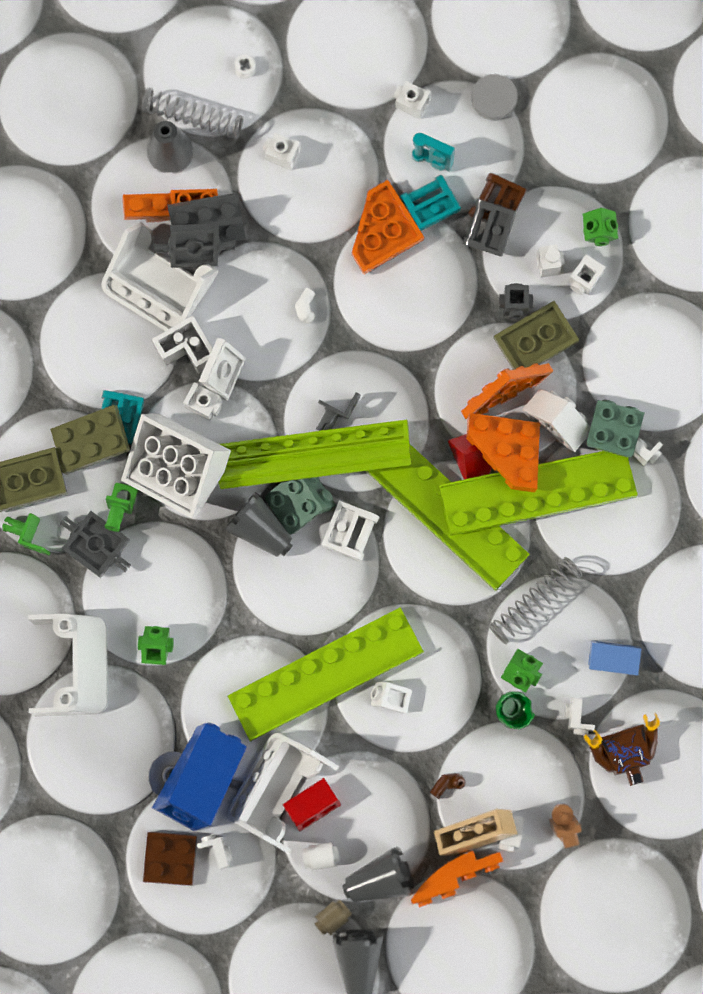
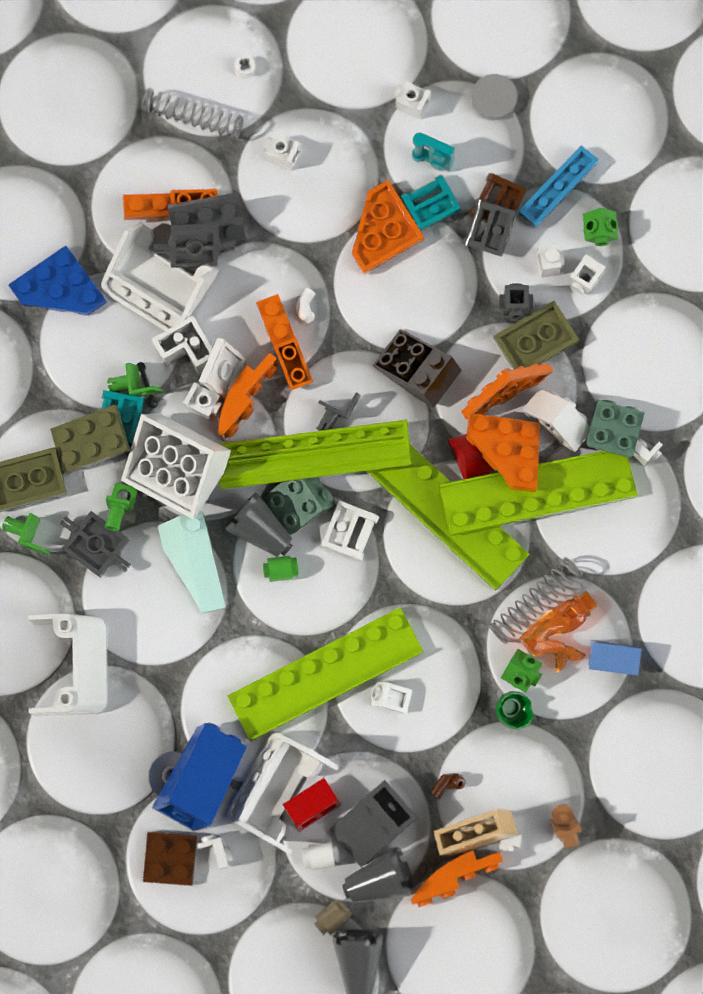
(58, 286): none -> blue plate
(132, 382): none -> bright green bracket
(141, 366): none -> black hinge
(155, 645): bright green brick -> none
(169, 148): dark grey cone -> none
(191, 554): none -> light aqua wedge
(238, 402): none -> orange slope
(280, 568): none -> bright green brick
(284, 342): none -> orange slope
(373, 823): none -> dark grey slope
(418, 367): none -> dark brown slope
(558, 186): none -> dark azure plate
(558, 621): none -> clear orange piece
(573, 712): white bracket -> none
(626, 749): reddish brown torso -> none

